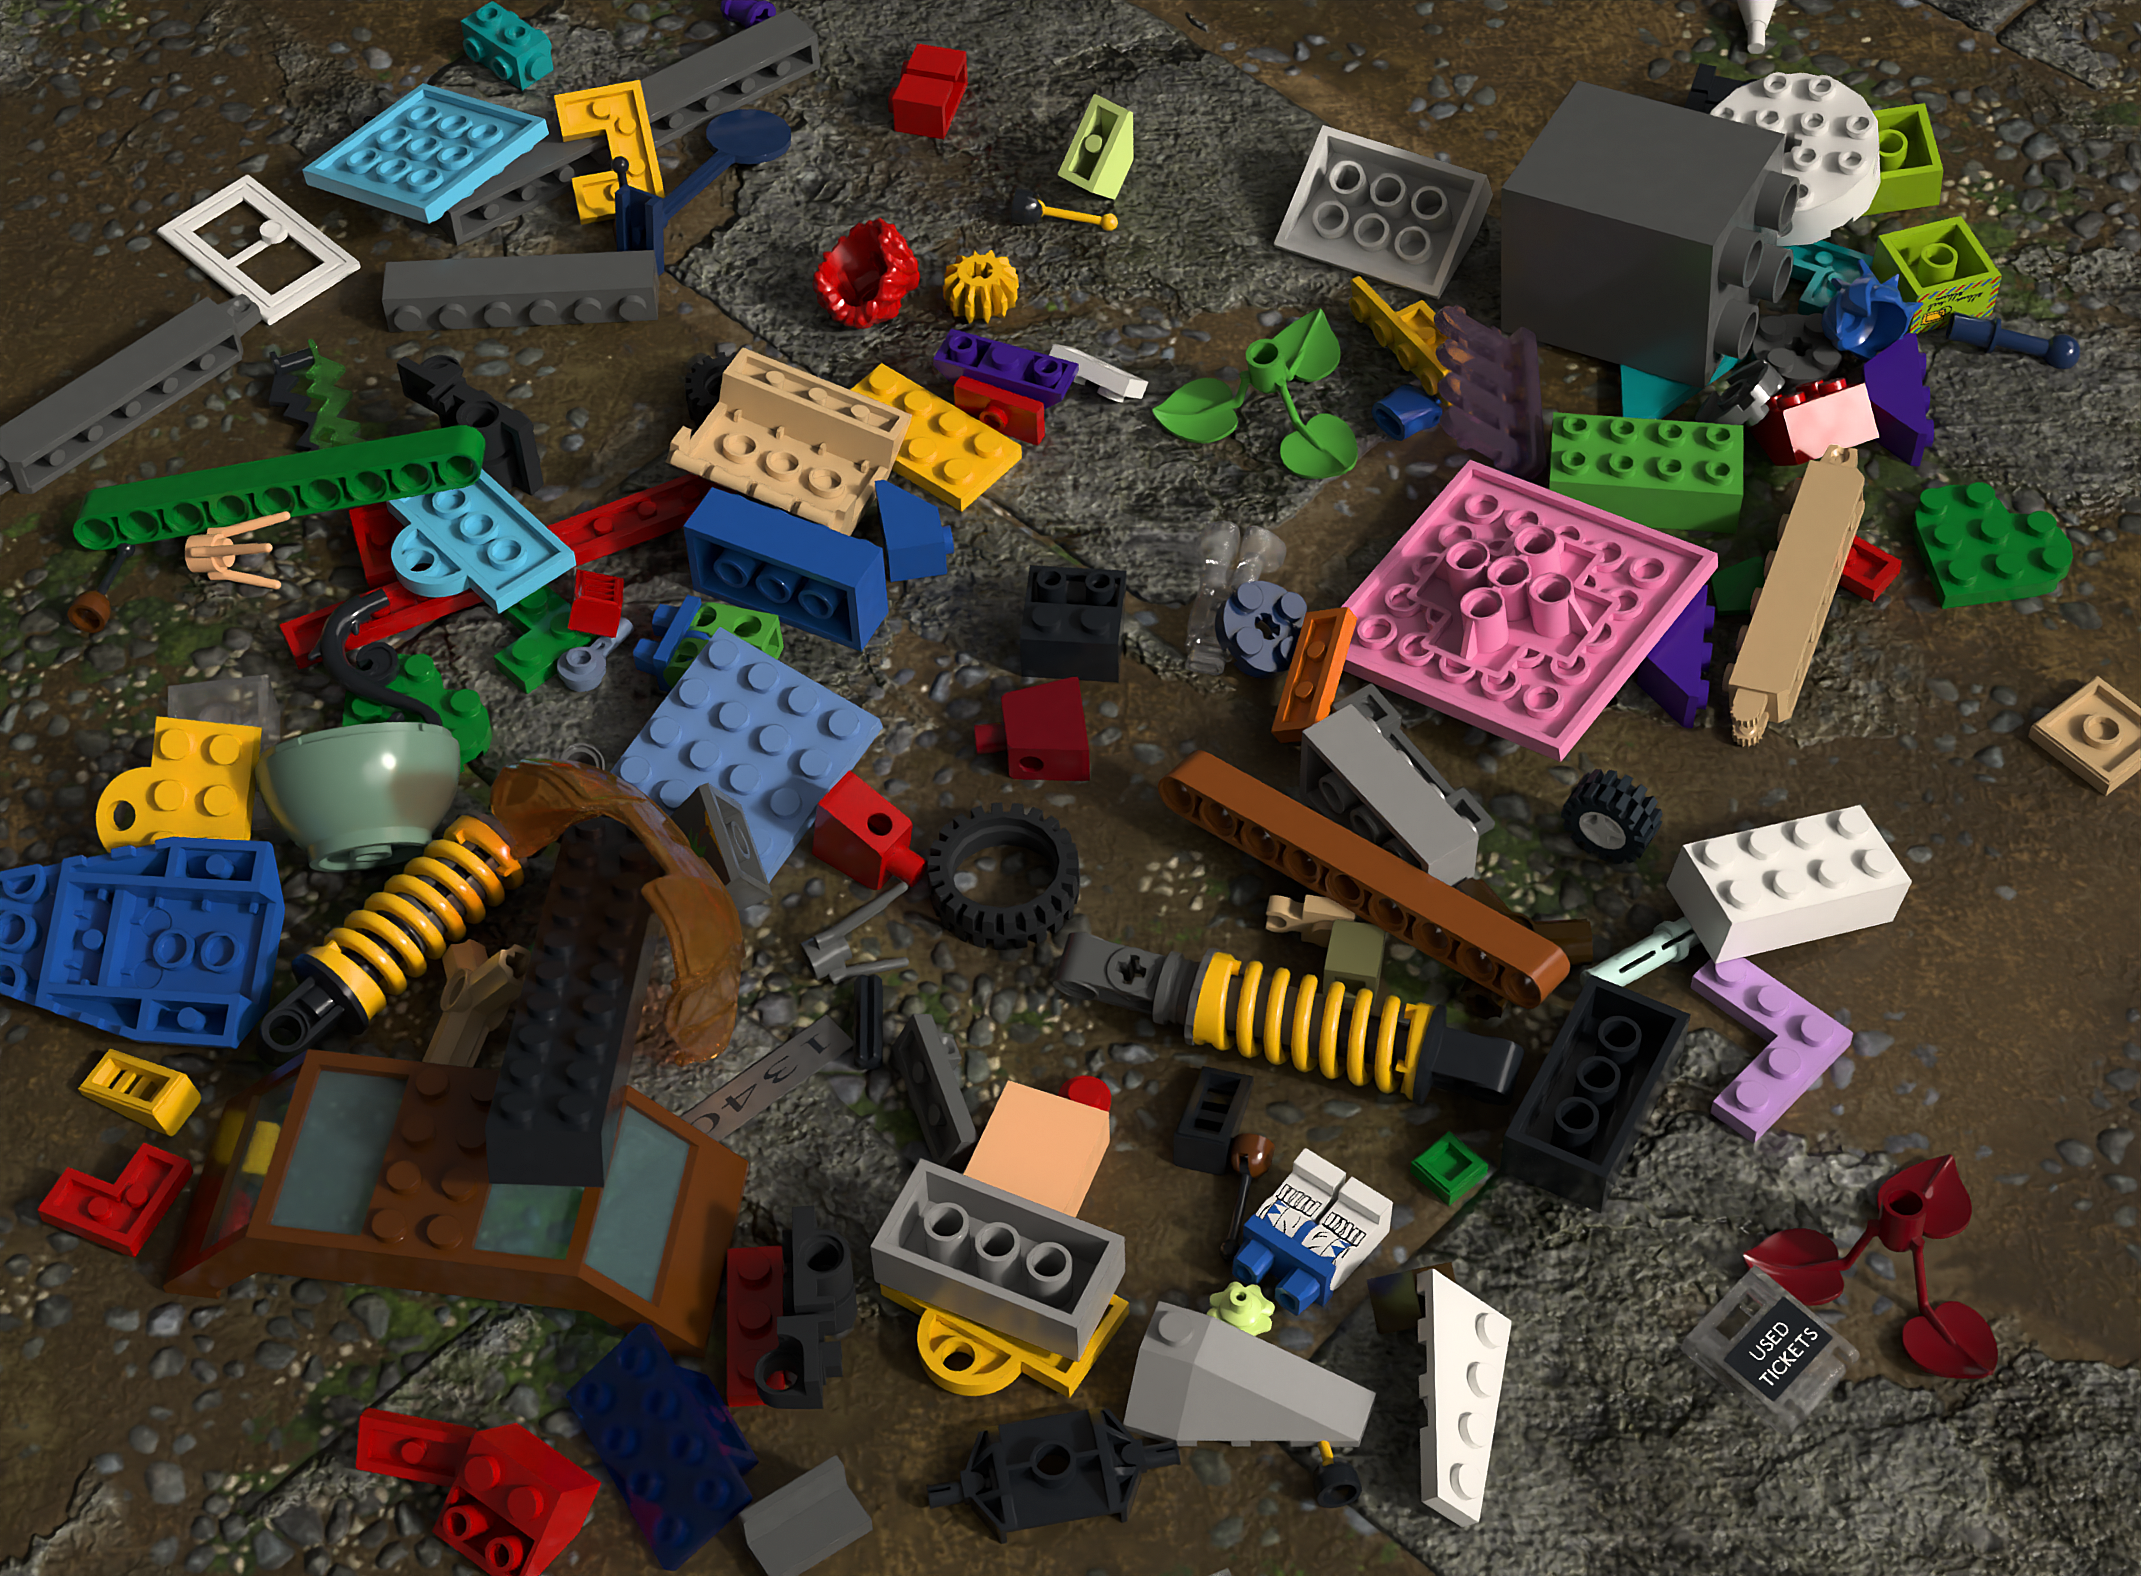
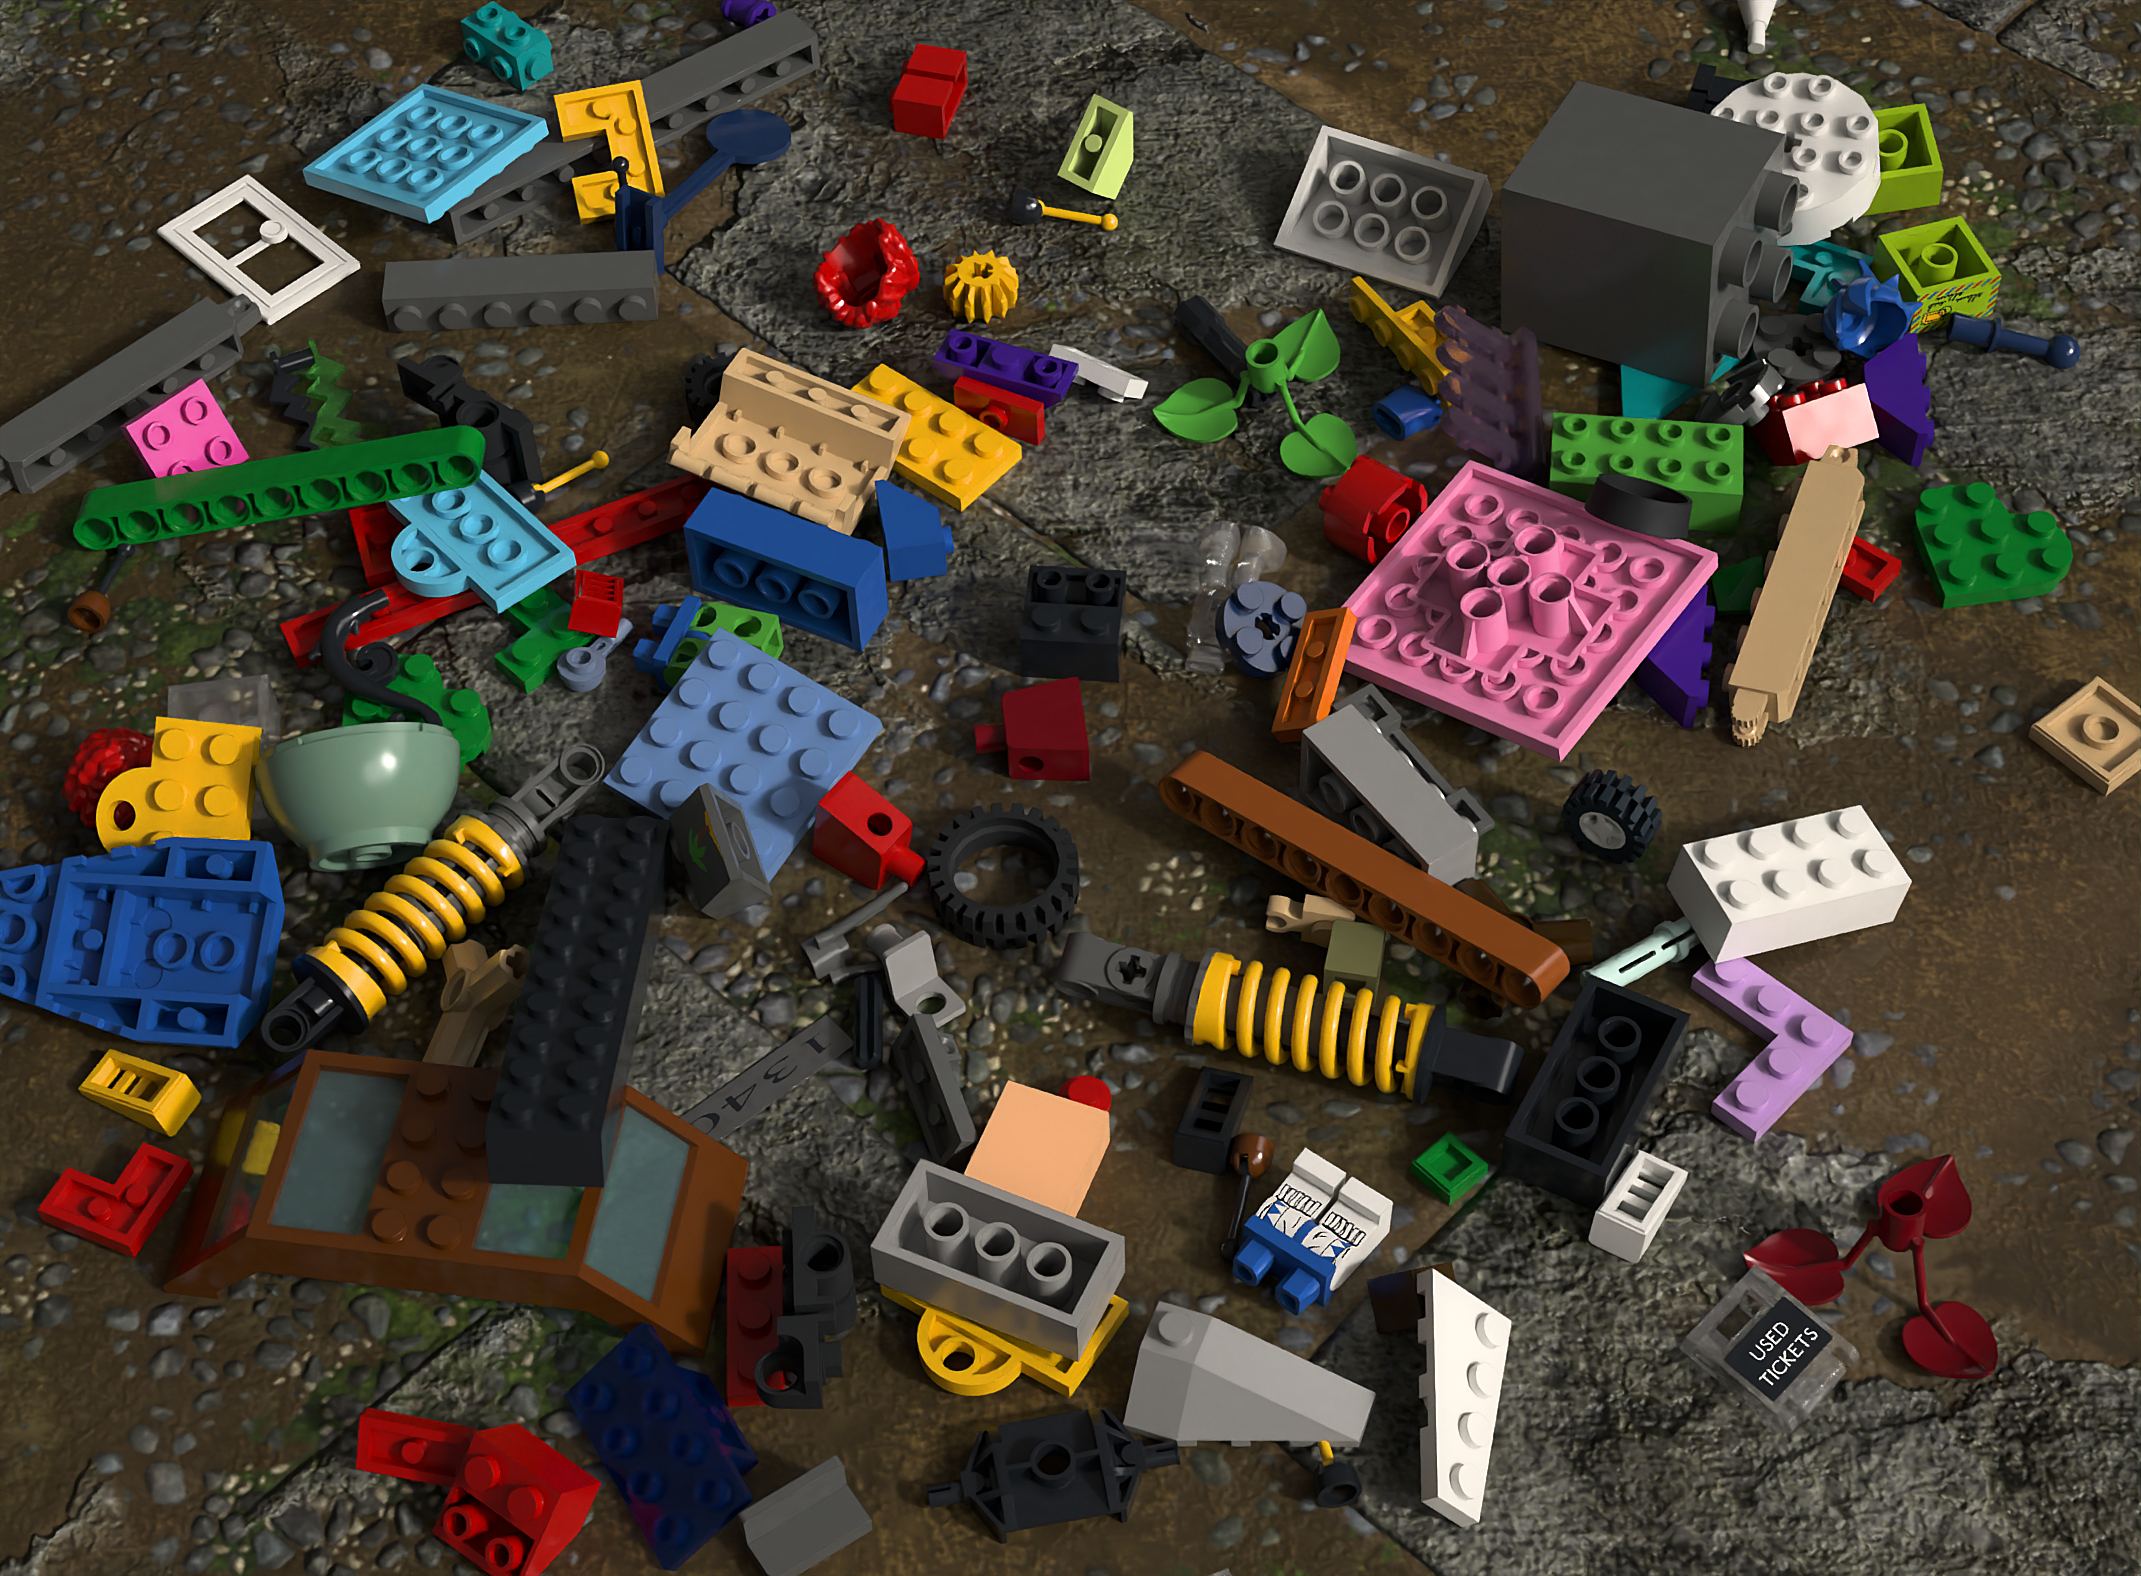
(96, 763): none -> red hair
(184, 434): none -> plate
(216, 552): light nougat plant -> none
(532, 494): none -> hinge
(704, 930): clear orange piece -> none
(912, 972): none -> light grey bracket
(1207, 330): none -> black axle
(1243, 1308): yellowish green plant -> none
(1370, 509): none -> red brick
(1619, 1230): none -> white slope
(1640, 506): none -> black tyre

